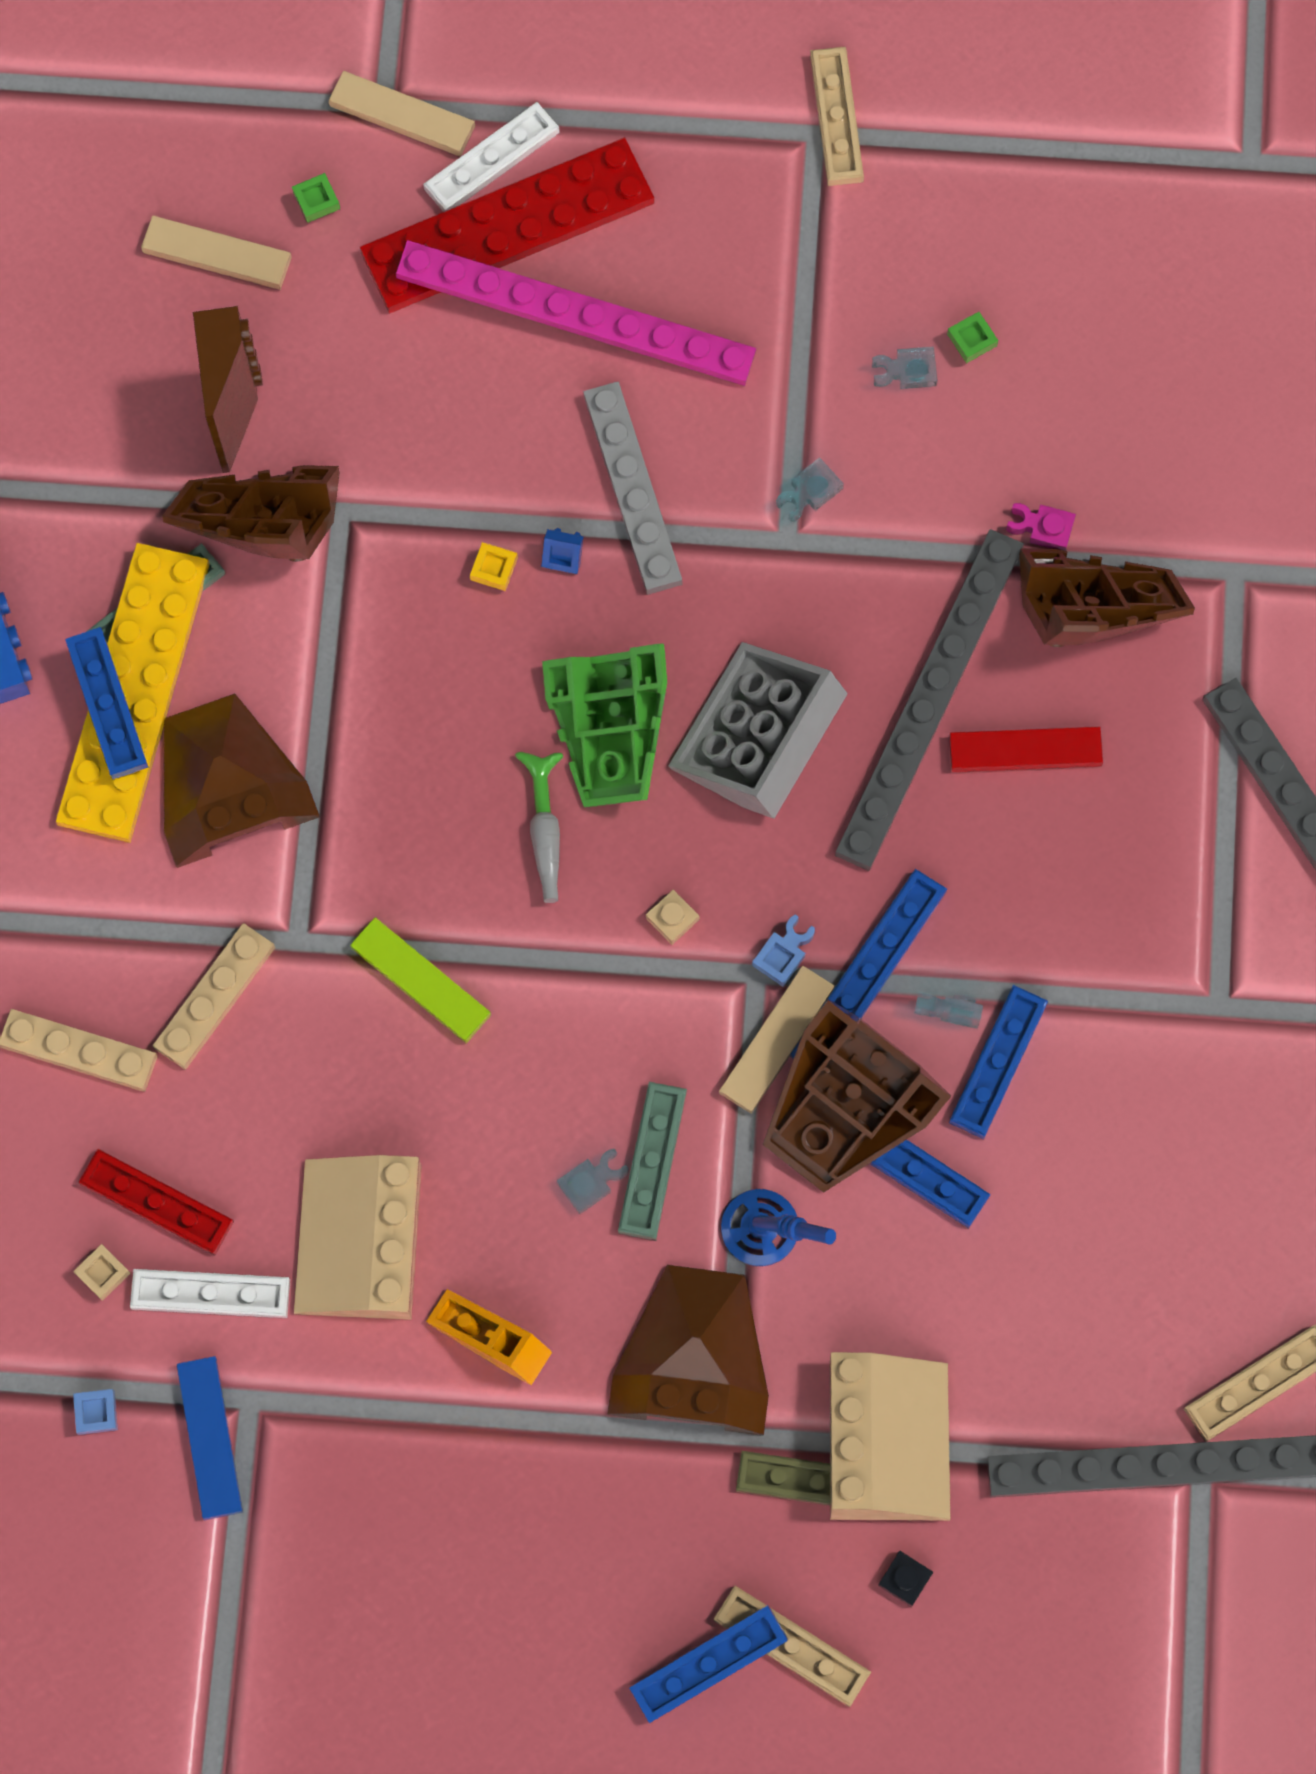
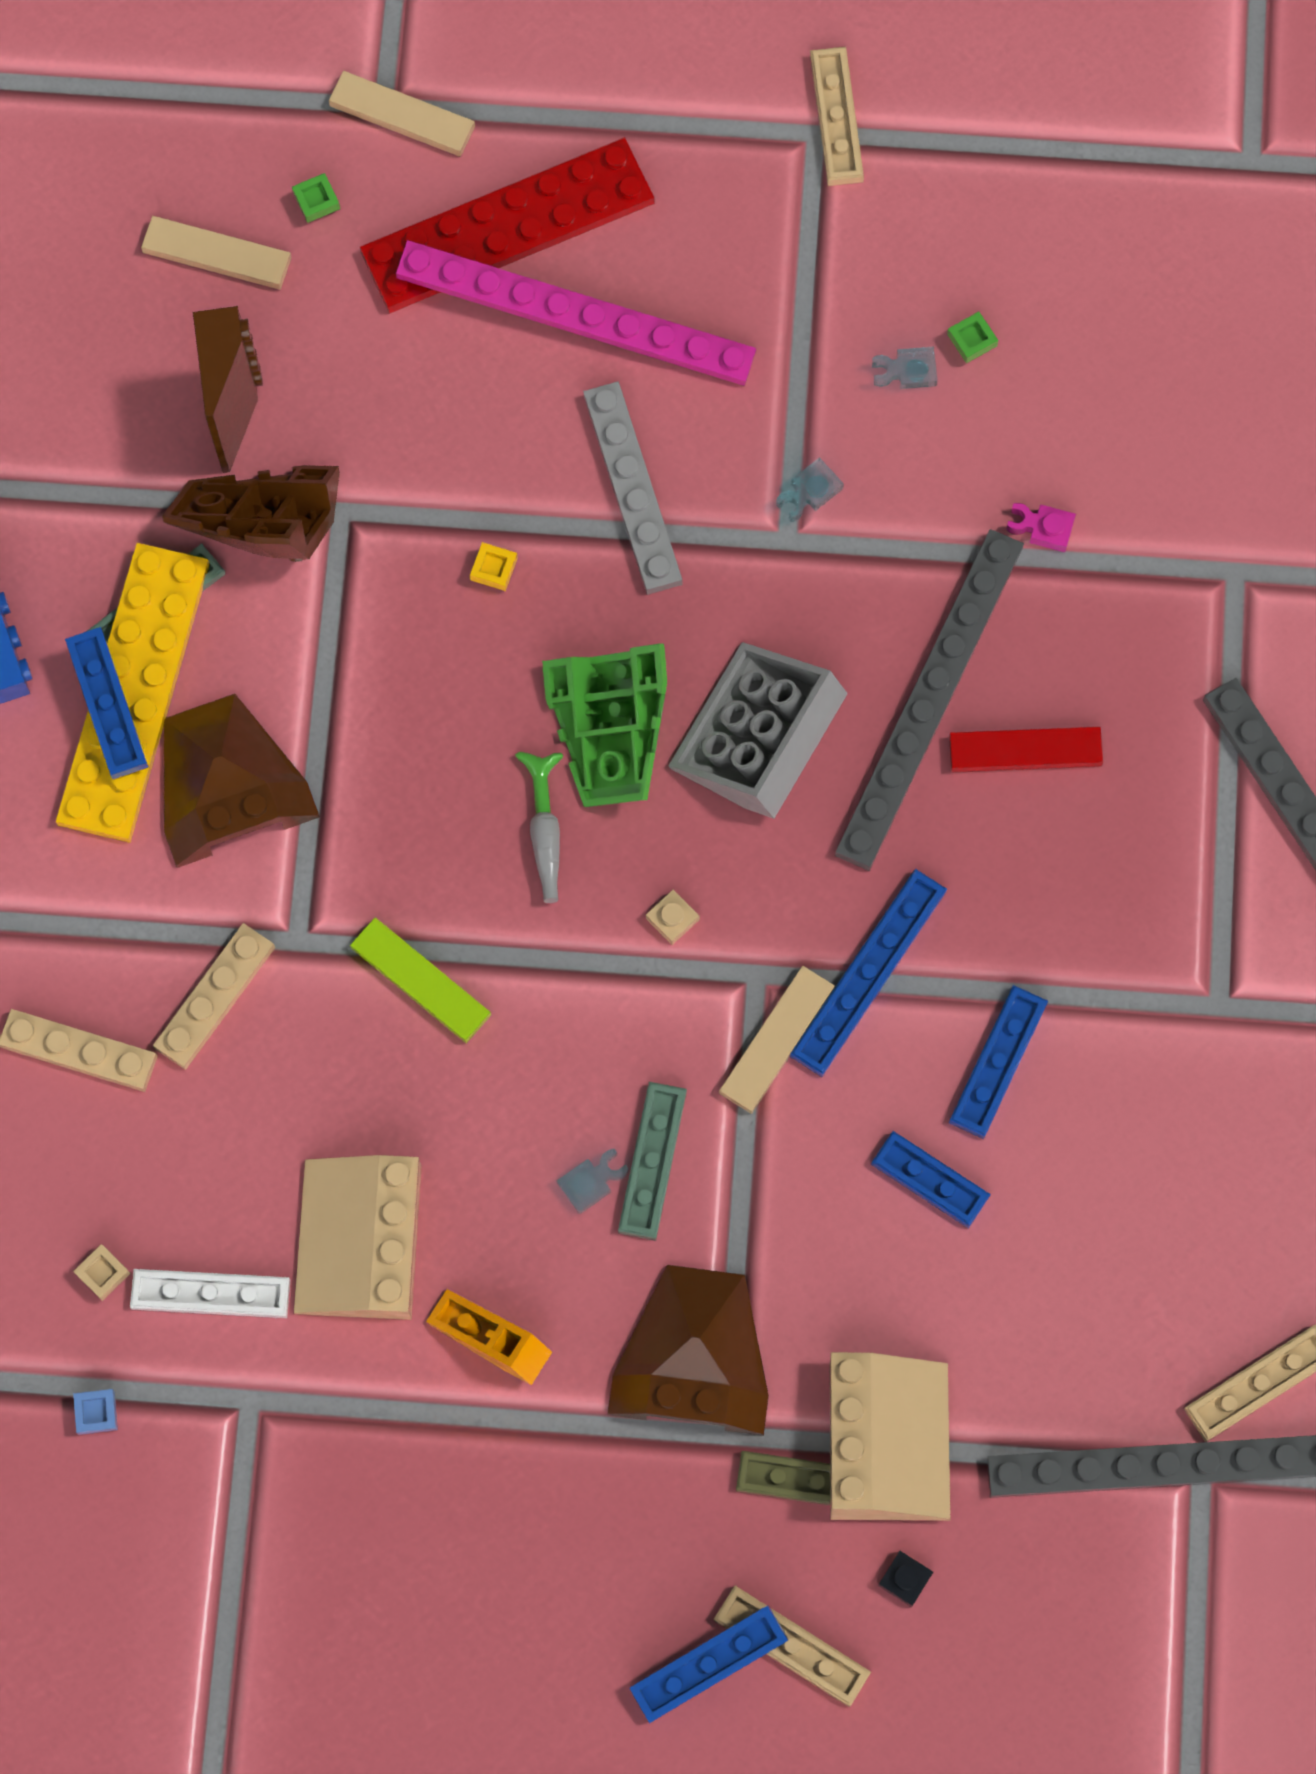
(156, 1202): red tile -> none
(209, 1438): blue tile -> none
(491, 158): white tile -> none
(562, 551): blue tile -> none
(766, 1228): blue dish -> none
(781, 955): medium blue plate -> none
(848, 1099): reddish brown wedge -> none
(955, 1010): clear light blue plate -> none
(1094, 601): reddish brown wedge -> none

